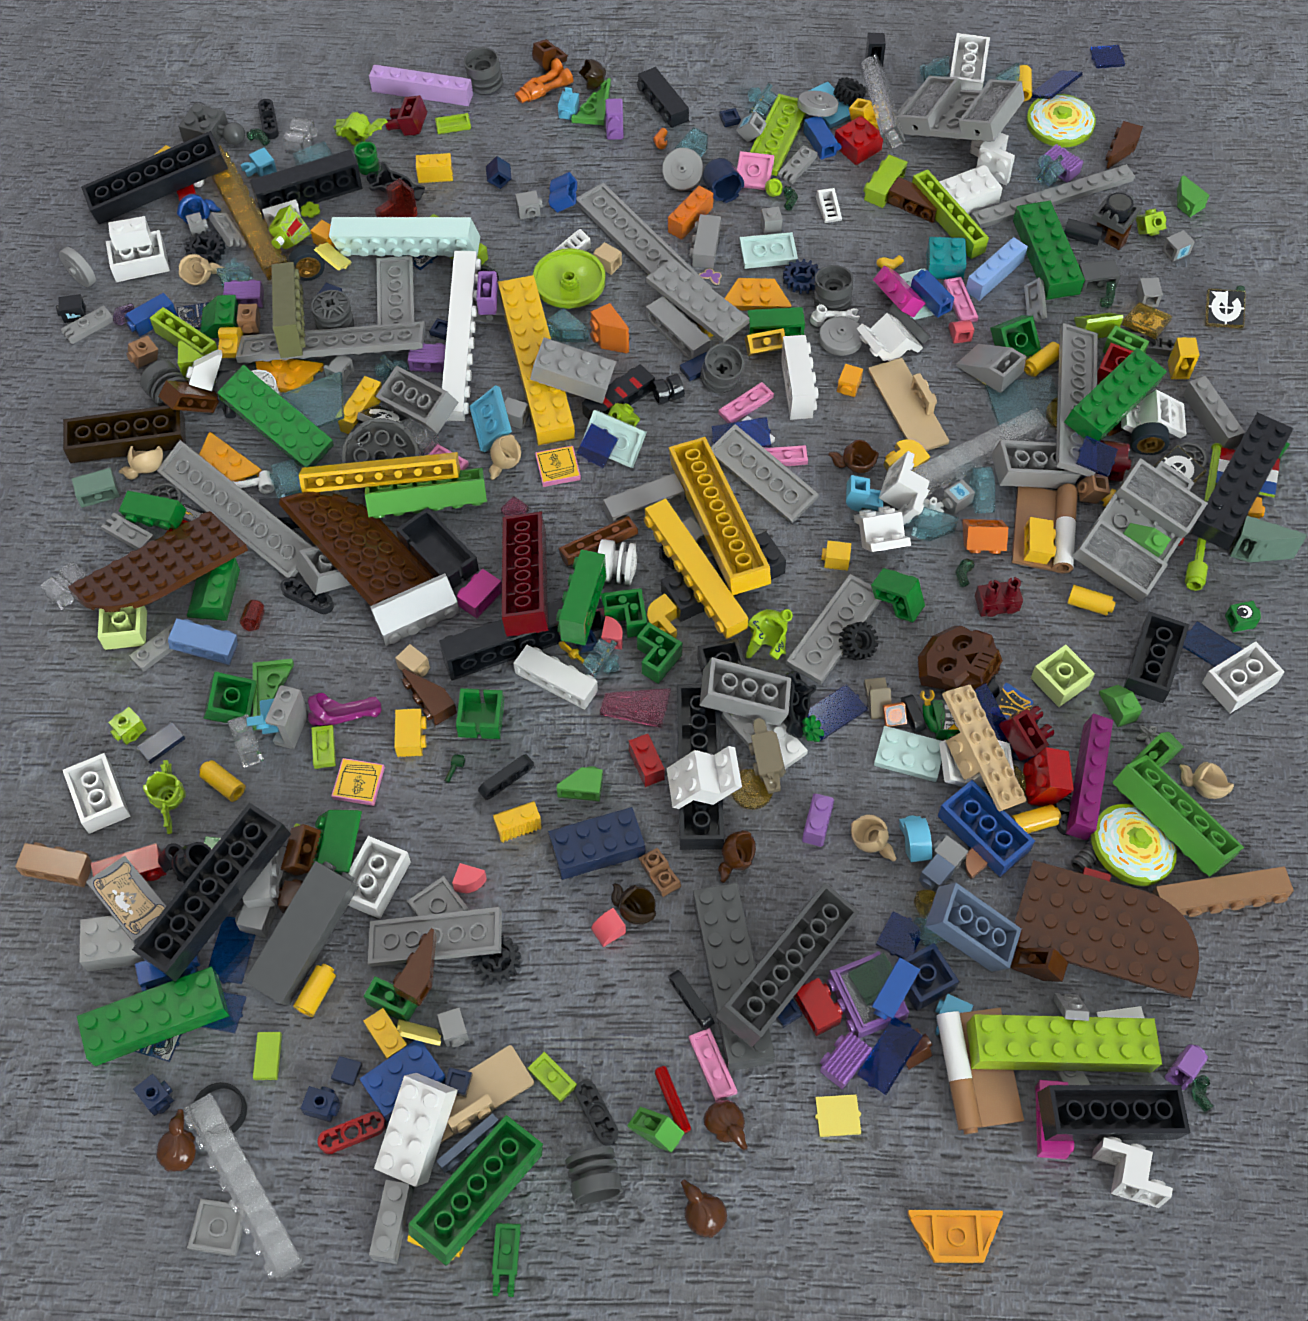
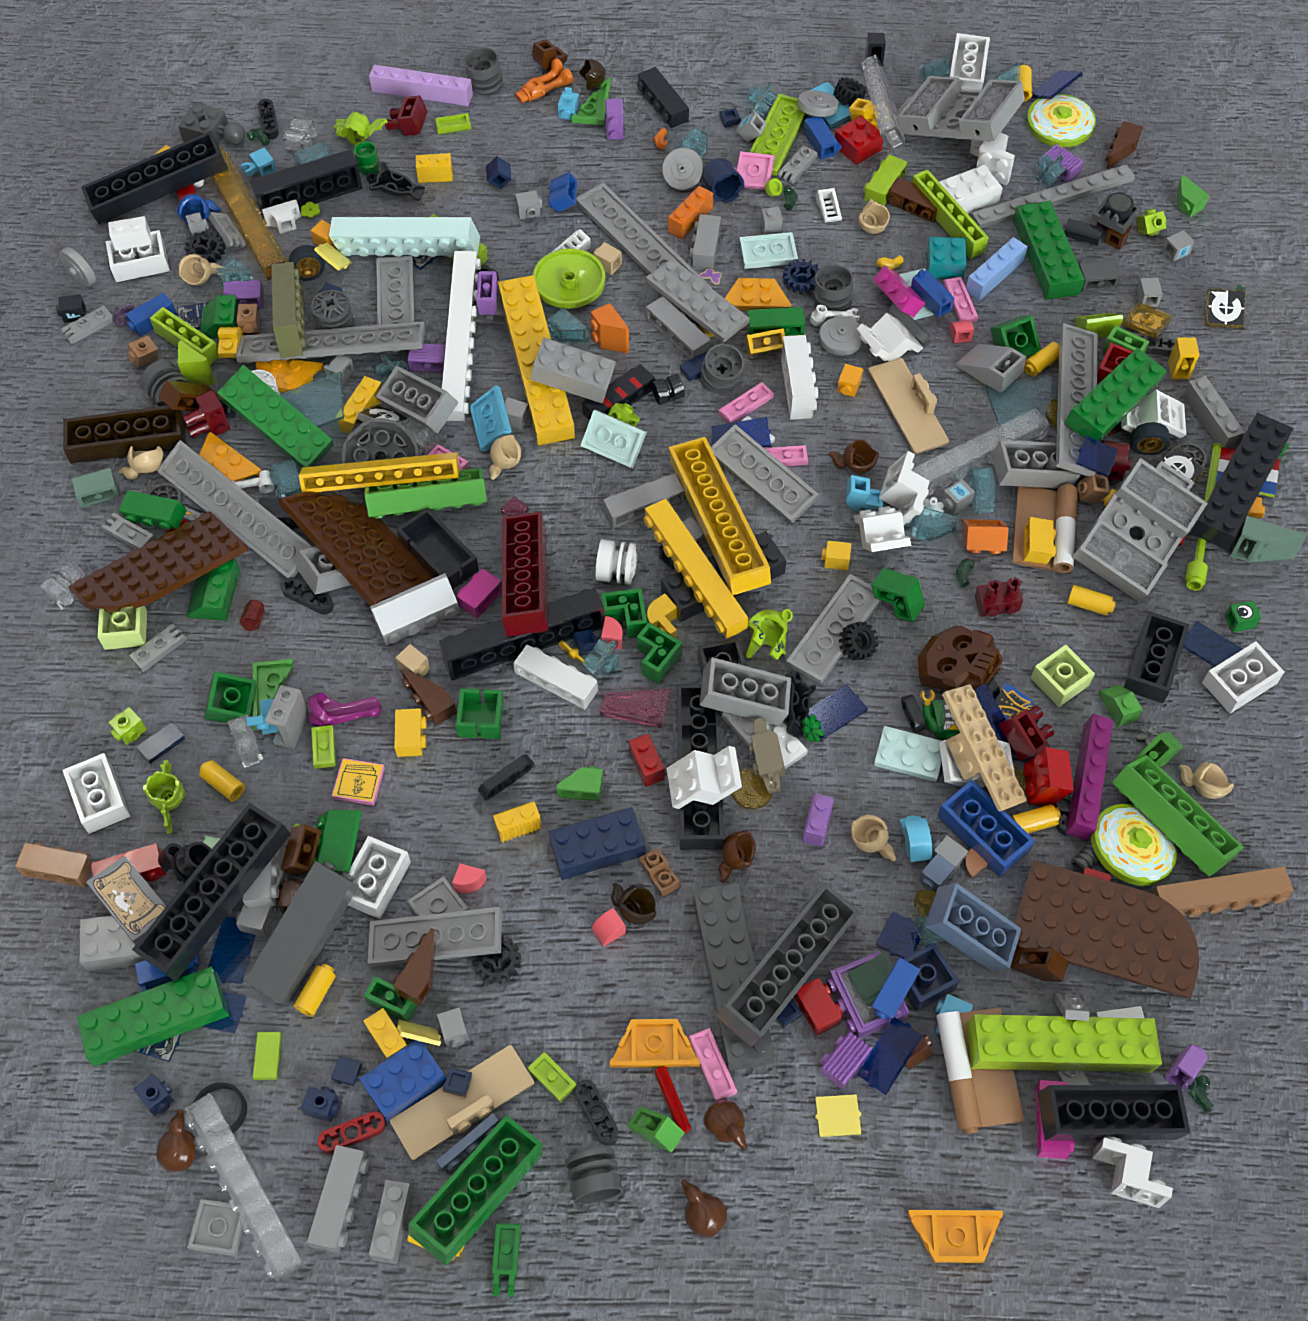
(202, 641): medium blue brick -> none
(204, 370): white slope -> none
(210, 413): none -> dark red brick
(288, 228): lime torso -> none
(337, 1199): none -> light grey brick
(400, 201): clear red panel -> none
(415, 1129): white brick -> none
(439, 329): dark blue tile -> none
(456, 761): dark green hand -> none
(557, 466): yellow tile -> none
(582, 597): green brick -> none
(597, 445): clear blue piece -> none
(616, 531): dark orange brick -> none
(654, 1045): none -> light orange wing
(691, 999): black beam -> none
(874, 218): none -> tan hair
(877, 696): dark tan slope -> none
(894, 714): tile -> none
(902, 447): yellow brick -> none
(1035, 300): light grey hinge -> none
(1107, 56): clear blue piece -> none
(1110, 294): clear green arm -> none
(1148, 538): bright green slope -> none

